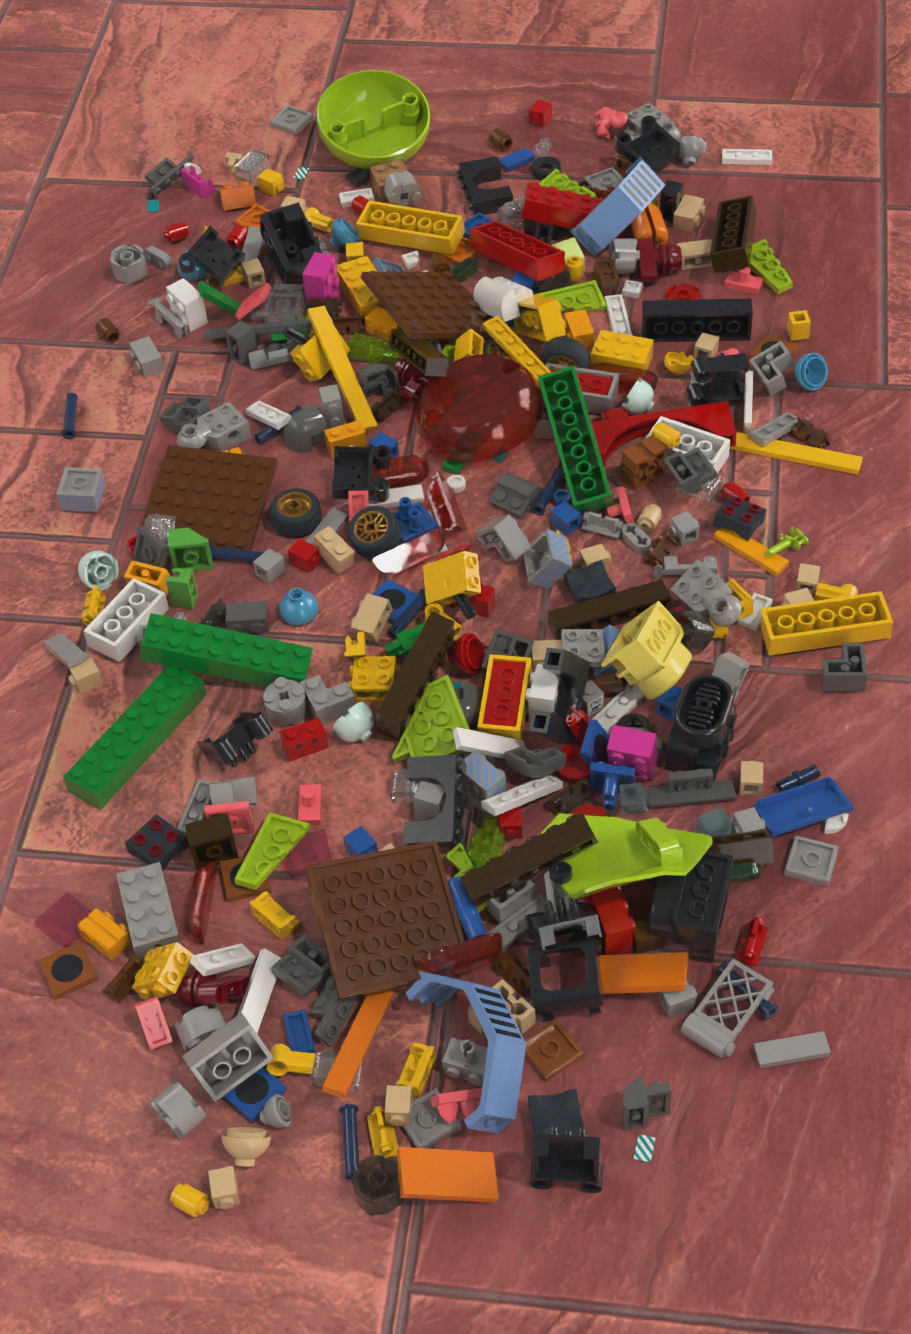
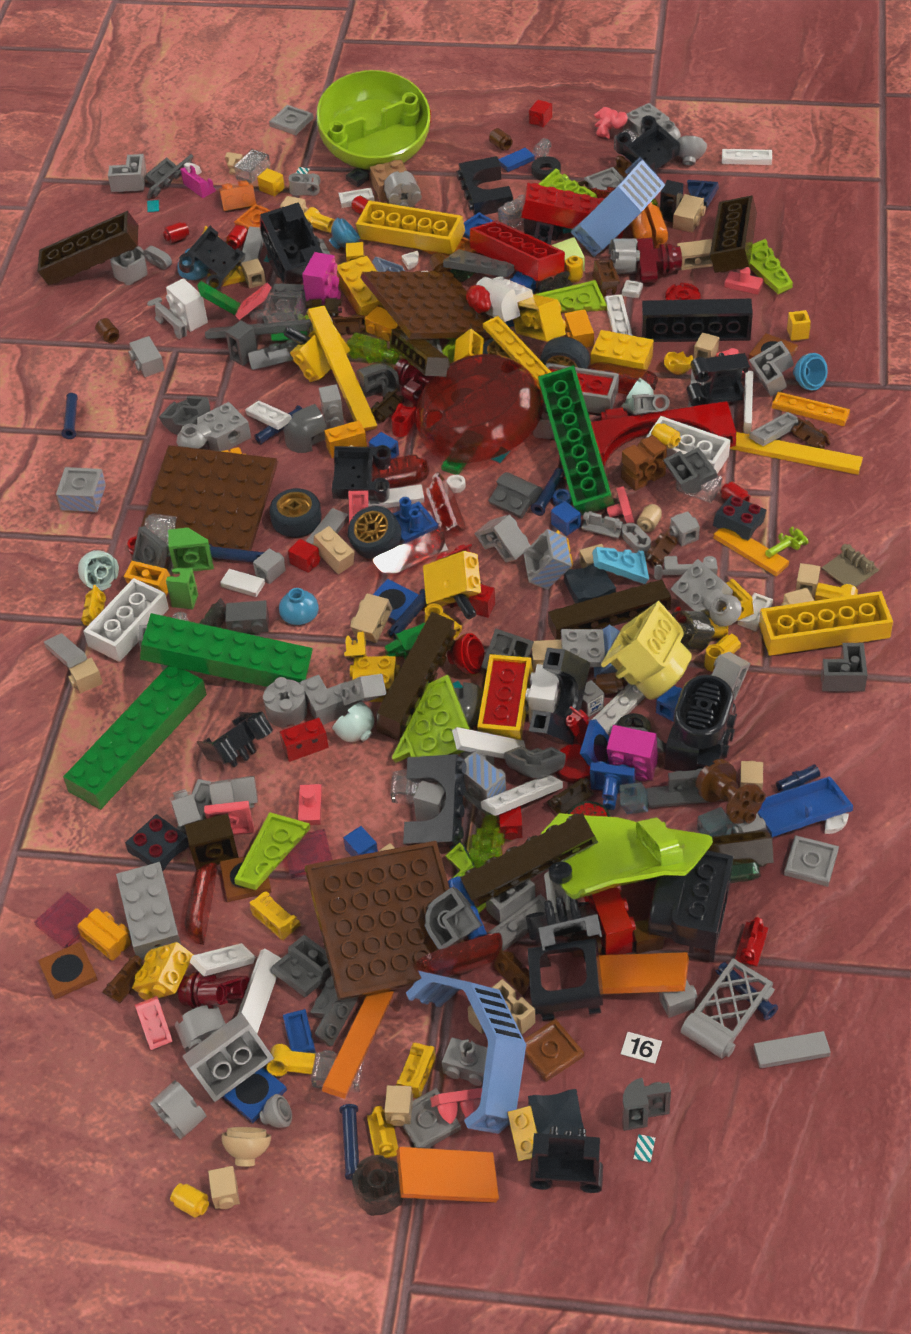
(88, 248): none -> dark brown brick
(129, 176): none -> light grey brick
(184, 807): none -> light grey brick
(242, 582): none -> white tile
(302, 184): none -> light grey piece
(363, 689): none -> light grey brick
(403, 420): none -> red piece
(450, 919): none -> dark grey brick
(477, 263): none -> dark grey wing
(478, 298): none -> red arm
(523, 1131): none -> yellow hinge
(622, 563): none -> medium azure wing
(641, 1047): none -> white sticker
(646, 403): none -> light grey piece
(703, 189): none -> dark blue wing
(720, 783): none -> reddish brown piece
(727, 644): none -> yellow piece
(810, 408): none -> light orange tile
(850, 567): none -> dark tan hinge

